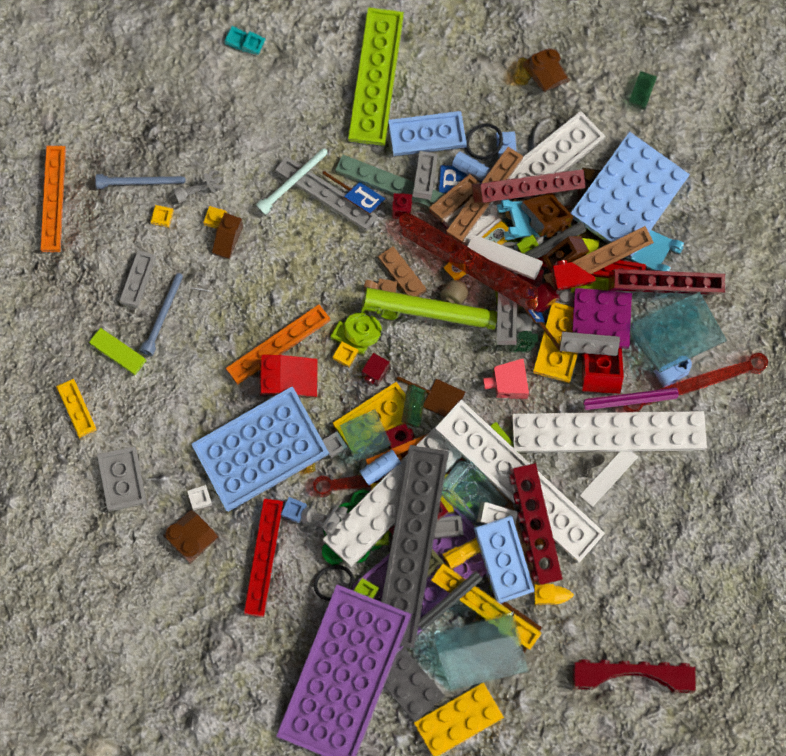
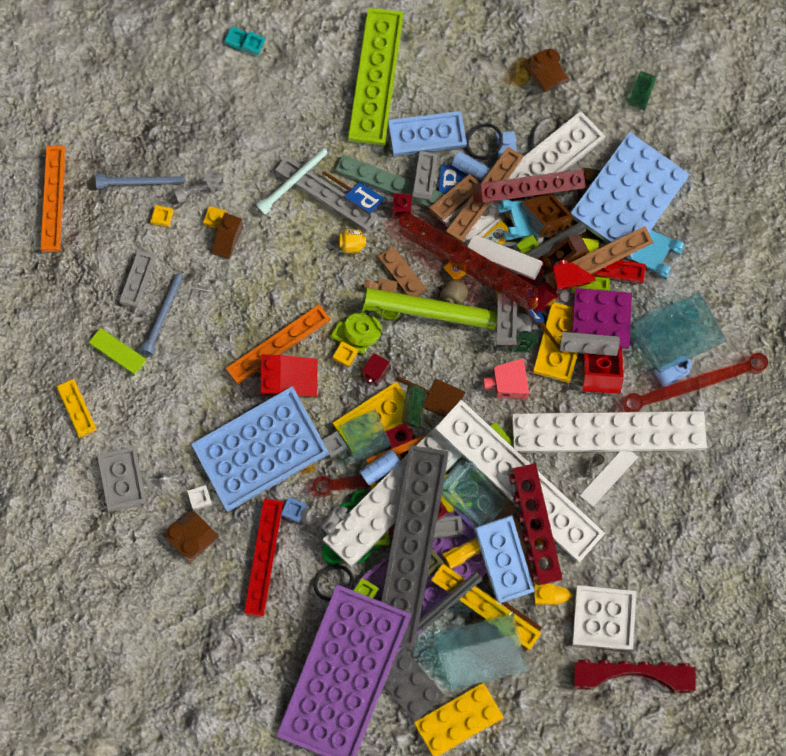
(351, 241): none -> yellow head
(491, 512): white plate -> none
(604, 618): none -> white plate
(631, 398): magenta axle -> none
(666, 282): dark red brick -> none

